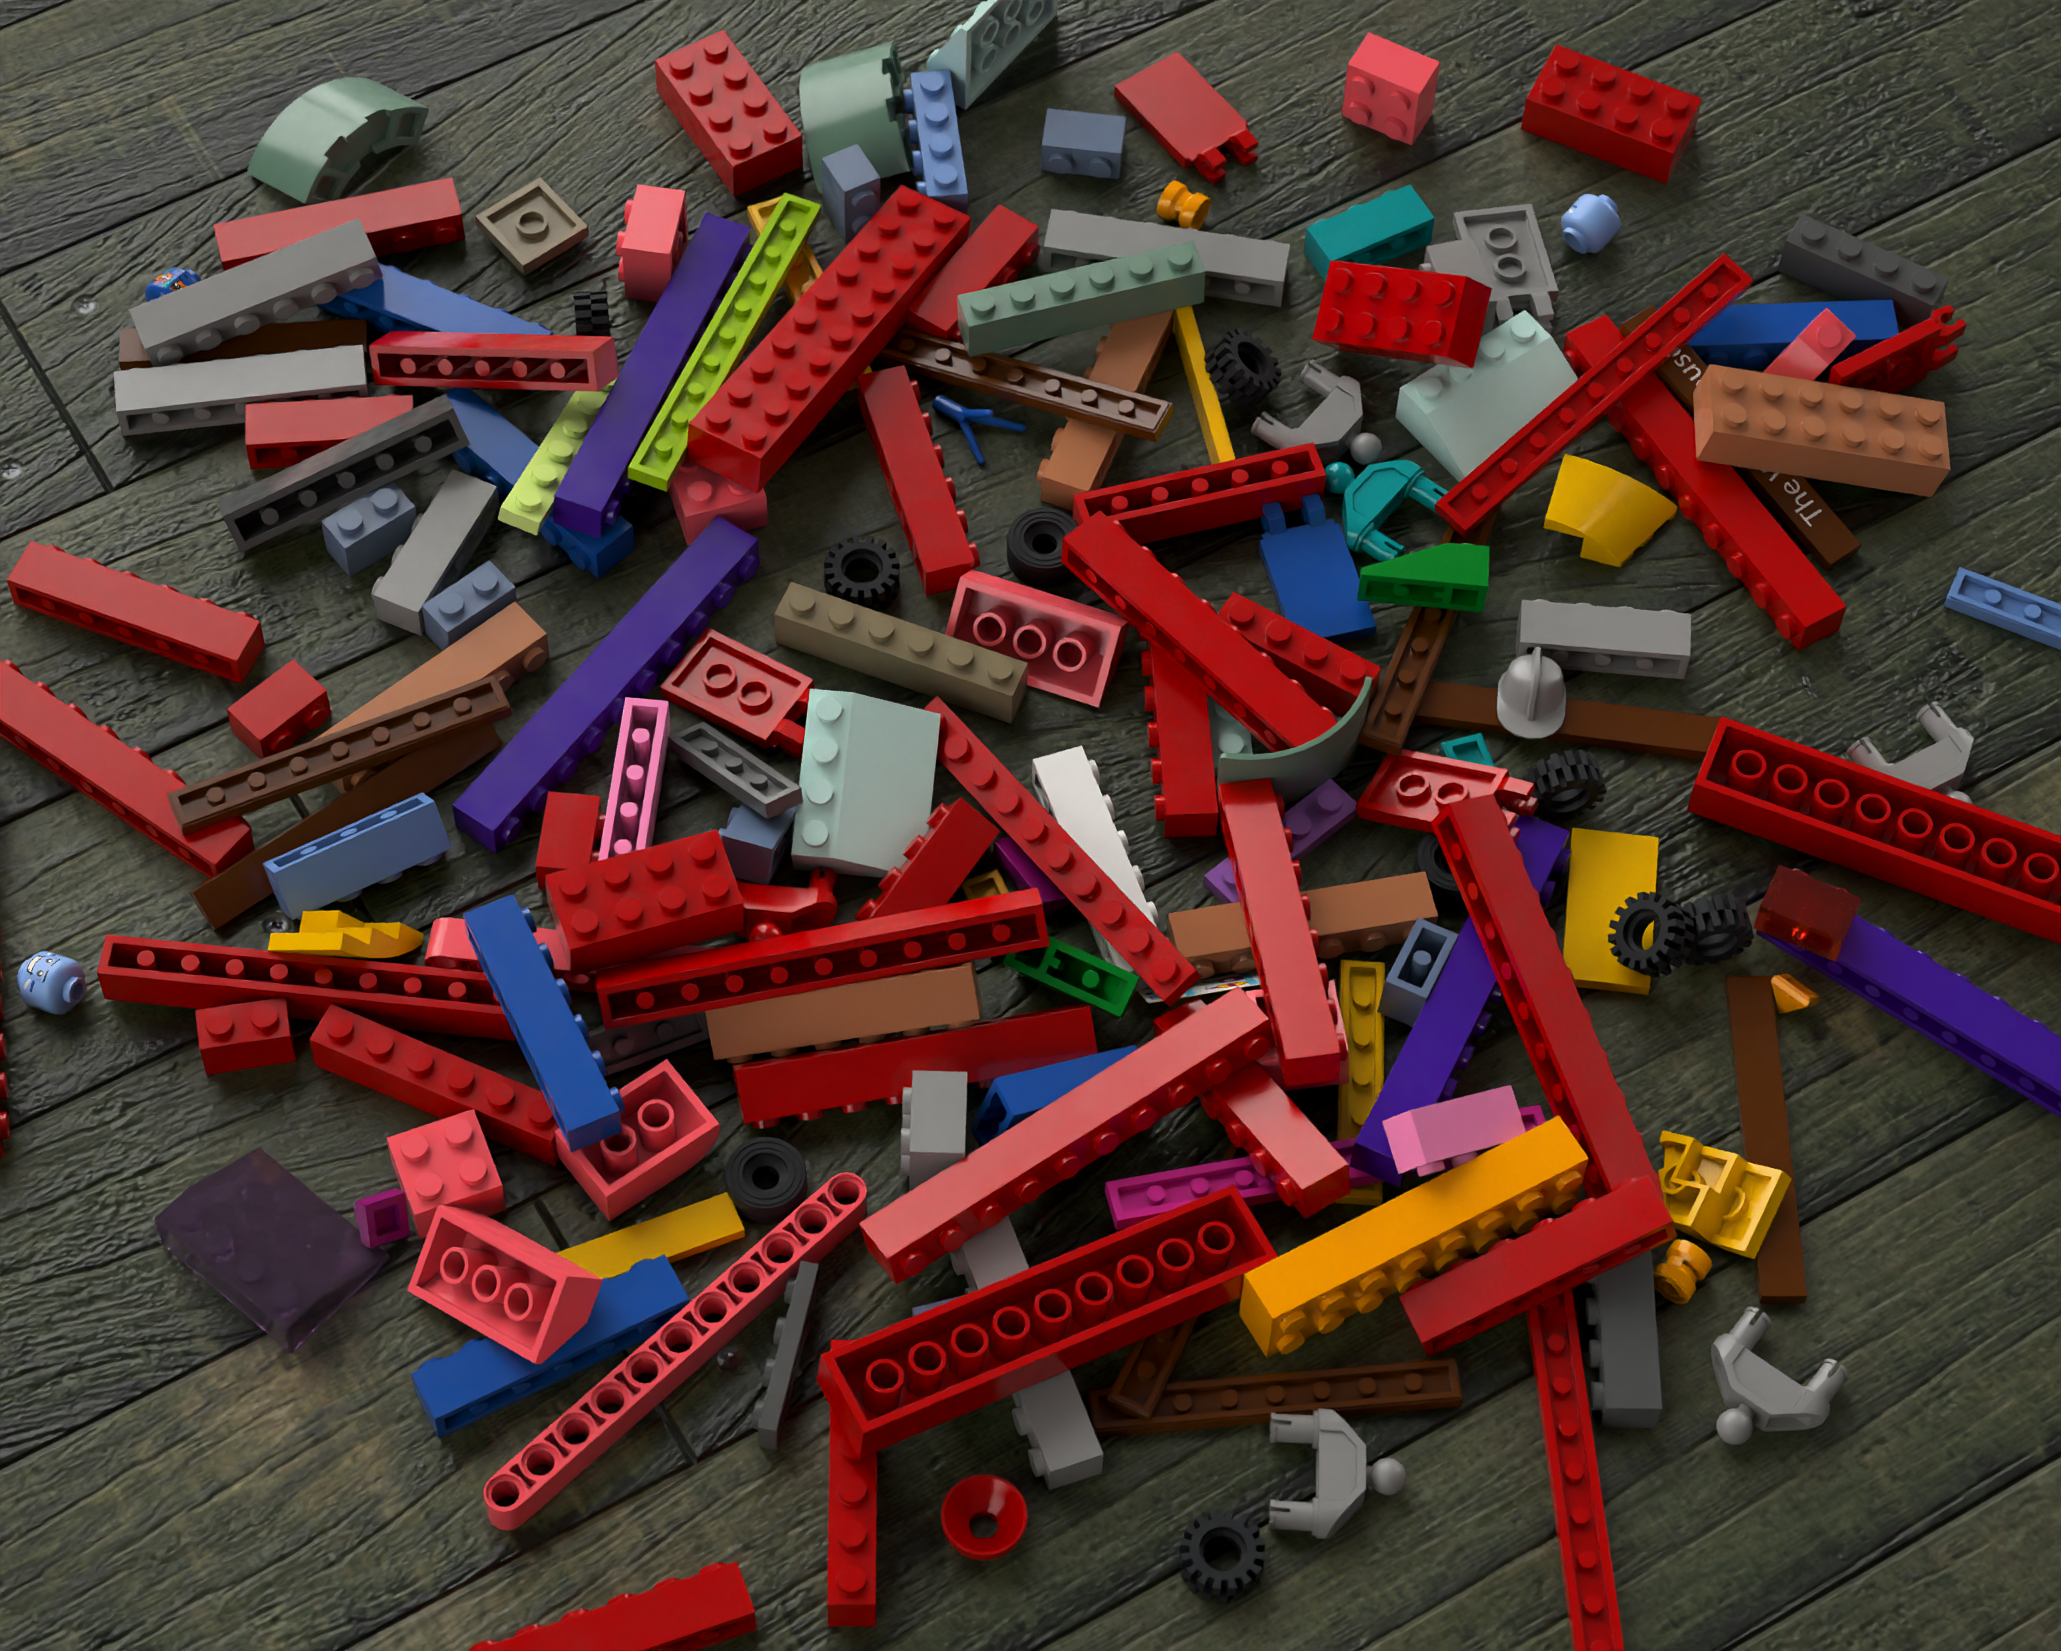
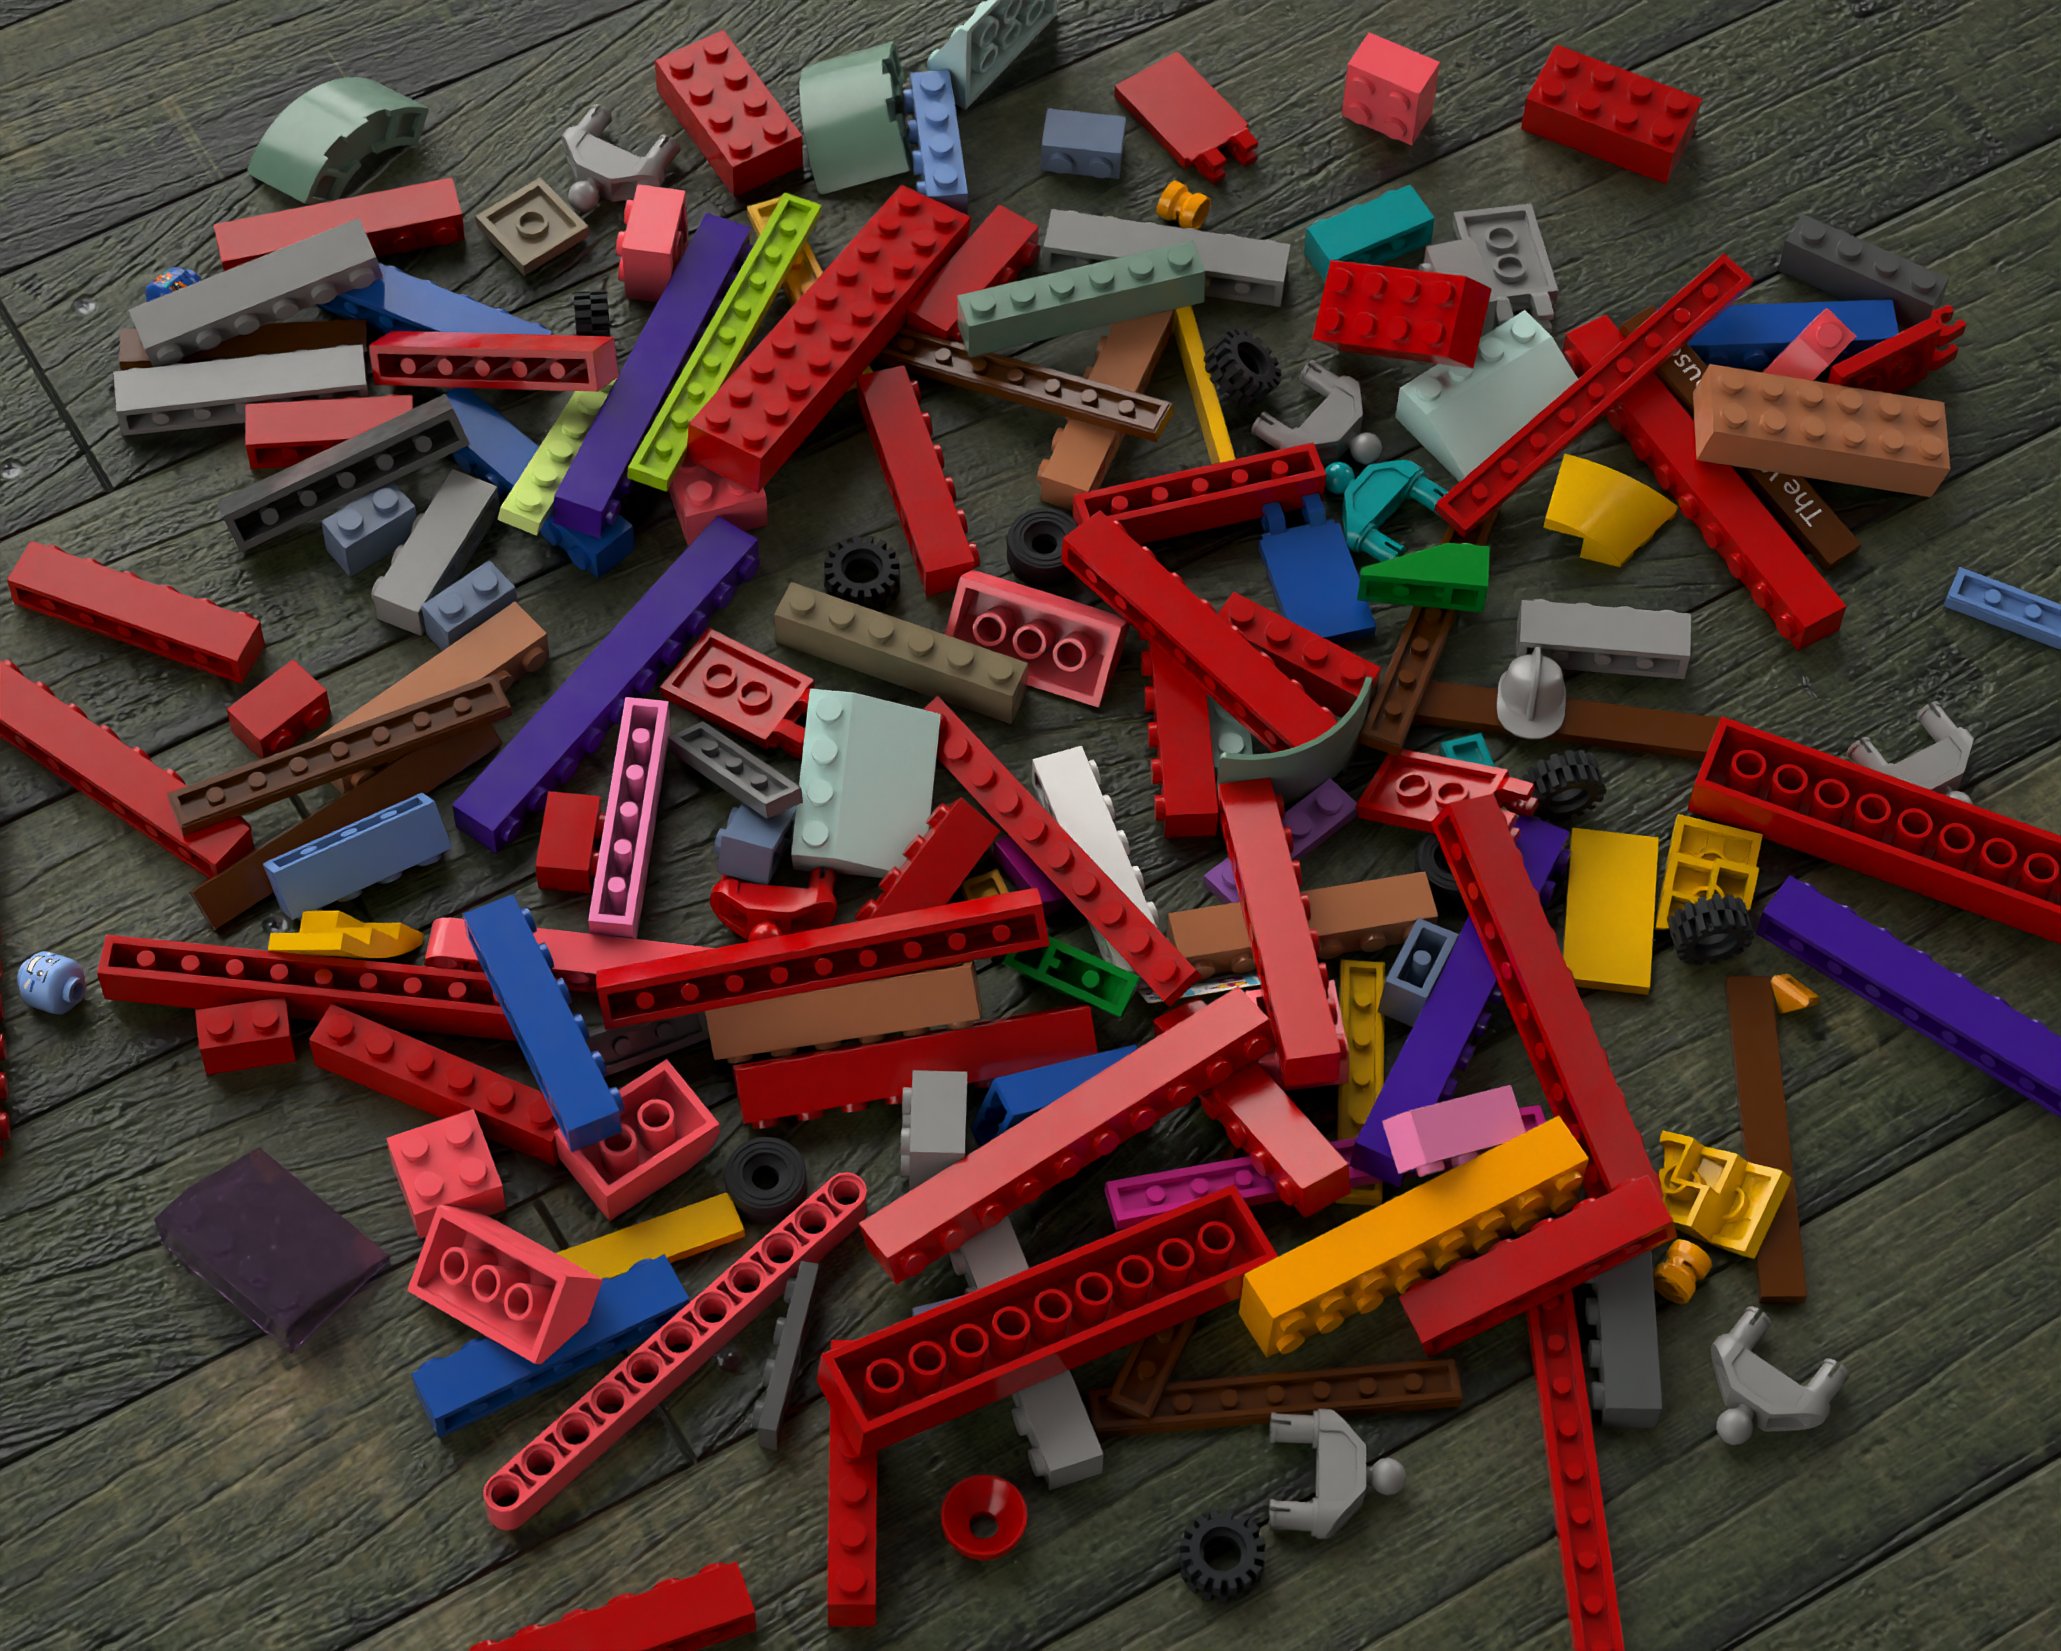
(382, 1217): magenta tile -> none
(607, 169): none -> light grey connector
(644, 902): red brick -> none
(849, 190): sand blue brick -> none
(965, 416): blue plant -> none
(1590, 223): light blue head -> none
(1669, 943): black tyre -> none
(1707, 862): none -> yellow slope
(1807, 912): clear red brick -> none

